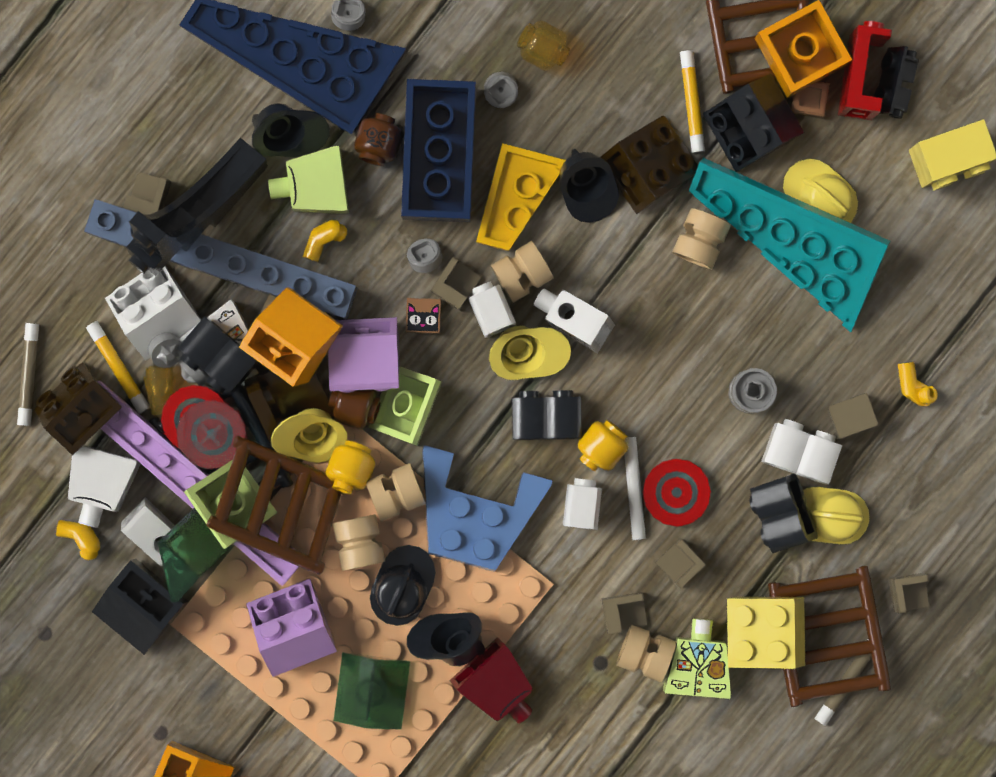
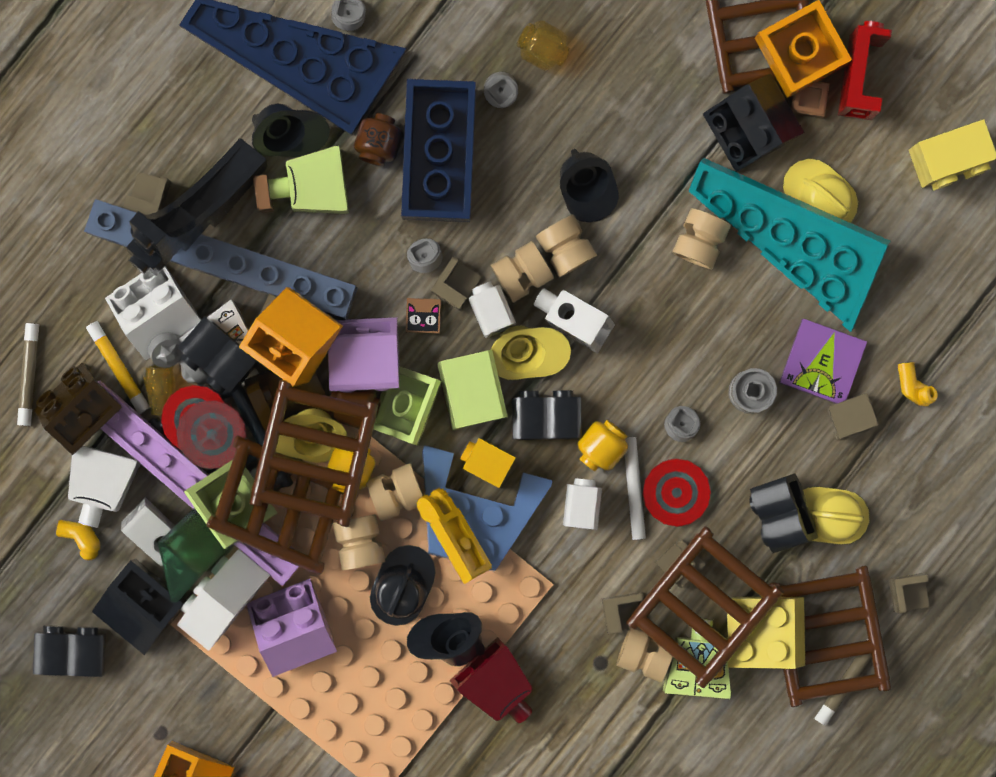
(69, 653): none -> black brick
(221, 598): none -> white brick
(262, 194): none -> medium nougat tile
(278, 427): none -> reddish brown bar
(322, 235): yellow arm -> none
(371, 691): clear green slope -> none
(454, 534): none -> yellow hinge
(472, 389): none -> yellowish green slope
(487, 462): none -> yellow brick
(515, 194): yellow wing -> none
(566, 246): none -> tan wheel
(650, 163): dark brown bracket -> none
(682, 424): none -> light grey tile
(692, 101): yellow bar -> none
(747, 621): none -> reddish brown bar
(801, 452): white brick -> none
(823, 362): none -> medium lavender tile
(897, 66): black hinge -> none

